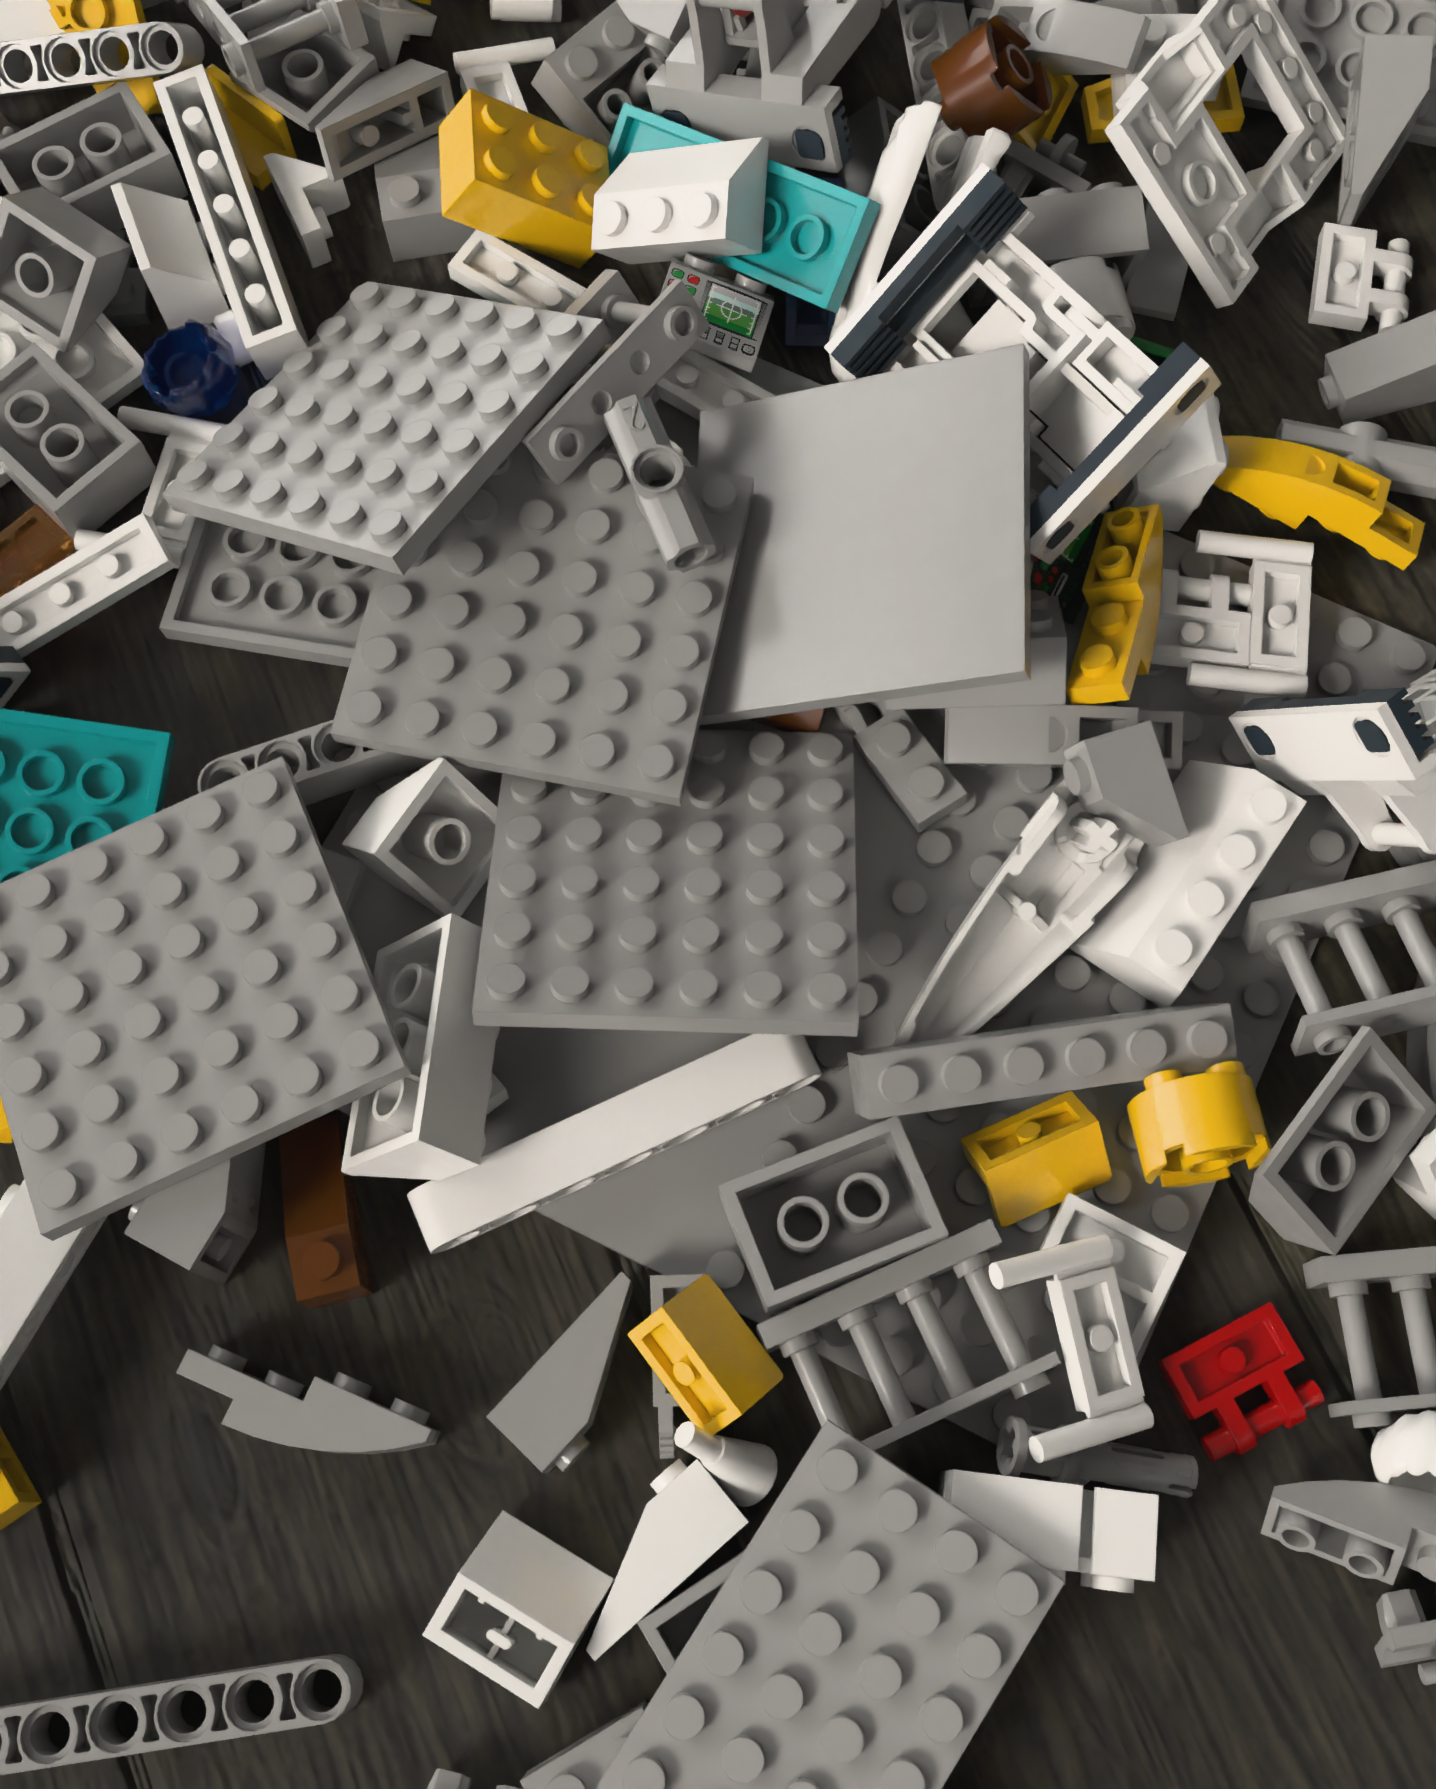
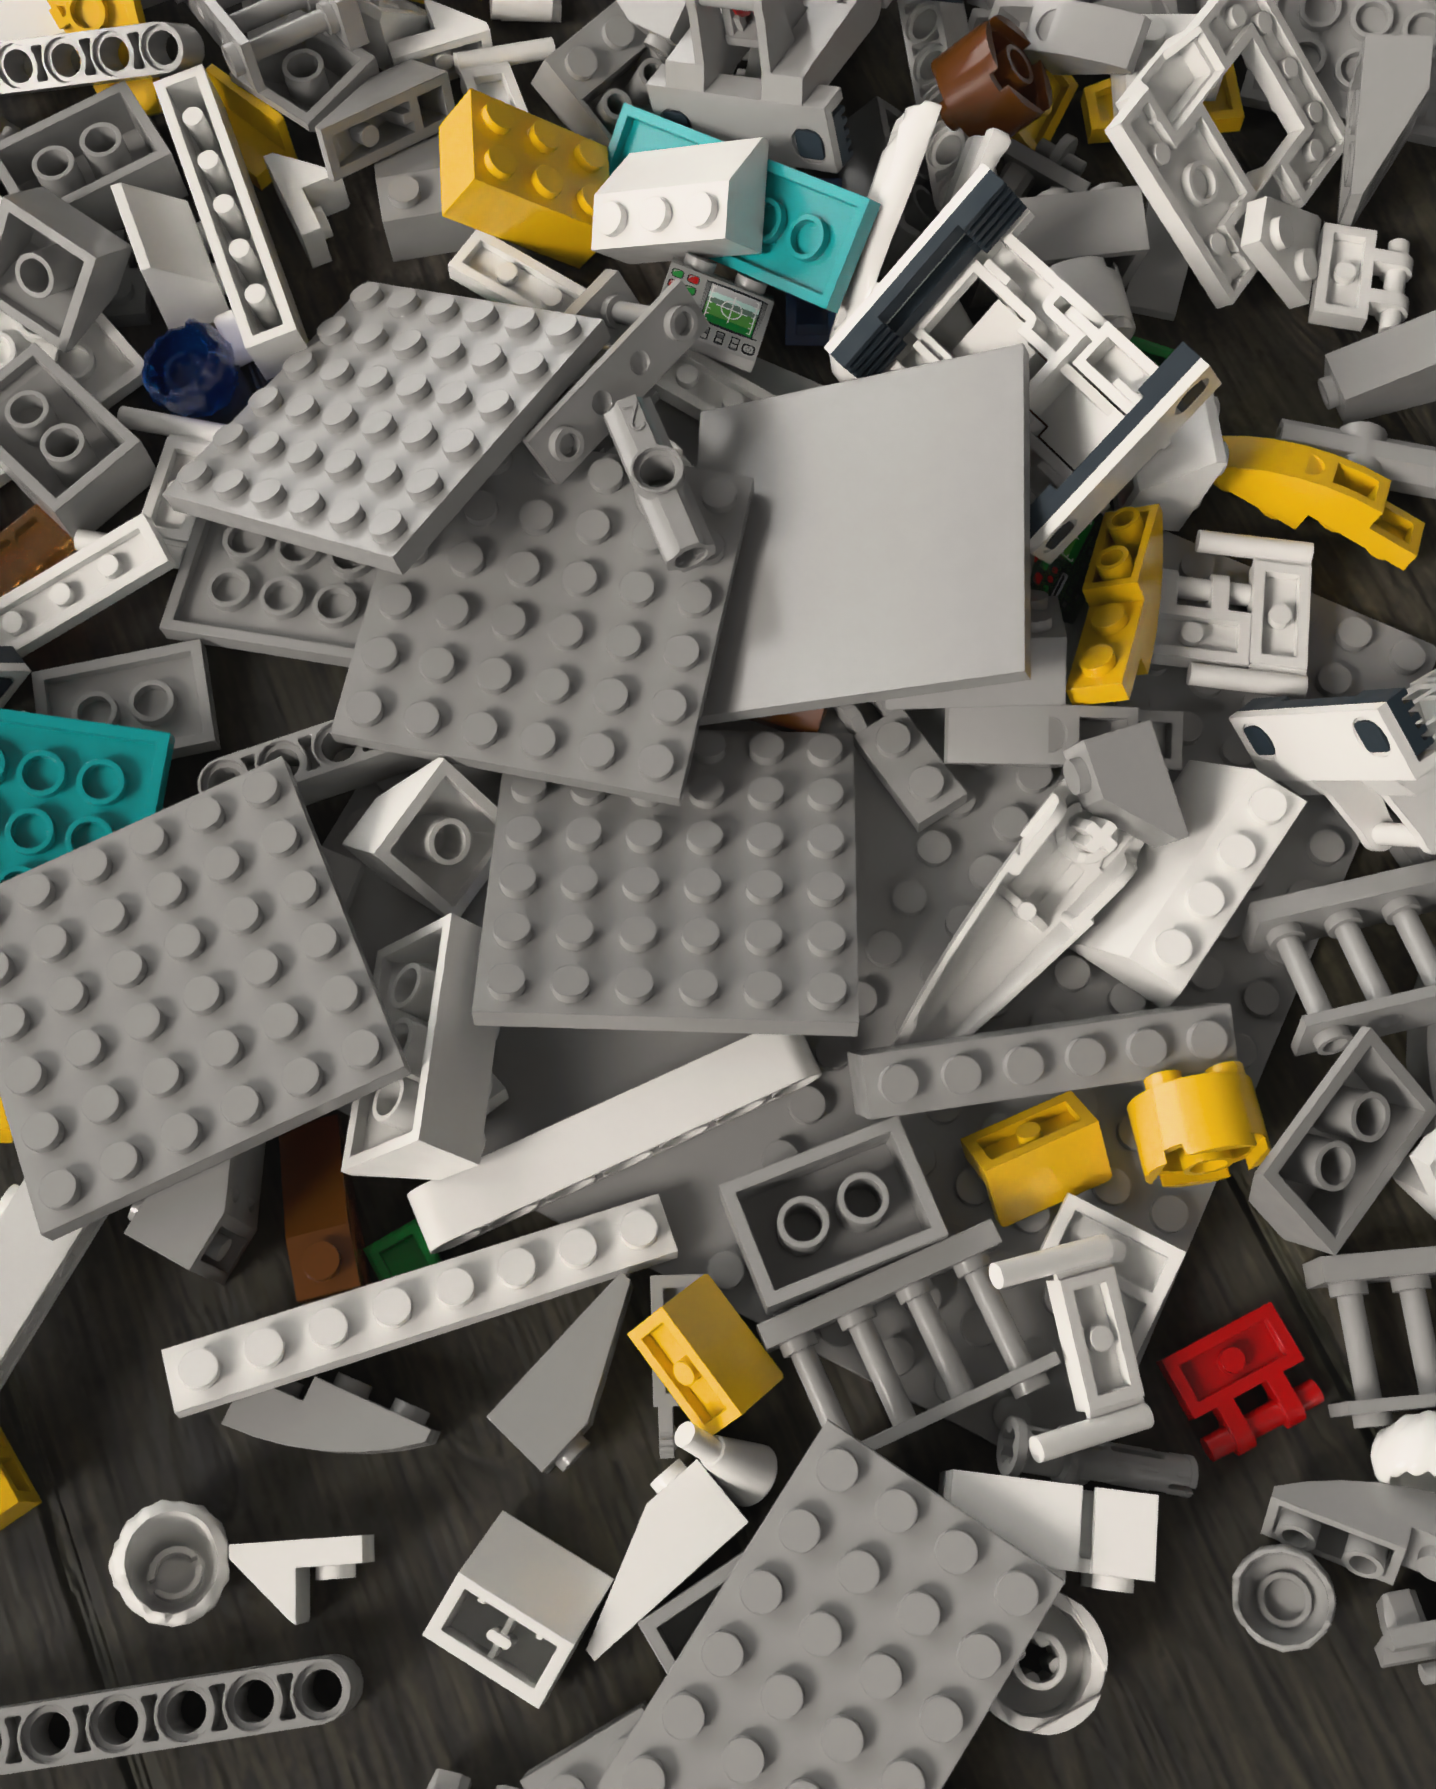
(142, 689): none -> light grey plate
(171, 1562): none -> white hair
(283, 1567): none -> white slope
(400, 1252): none -> green tile
(416, 1305): none -> white plate
(448, 33): none -> white slope
(1069, 1678): none -> white brick
(1282, 247): none -> white wing
(1283, 1597): none -> light grey hair

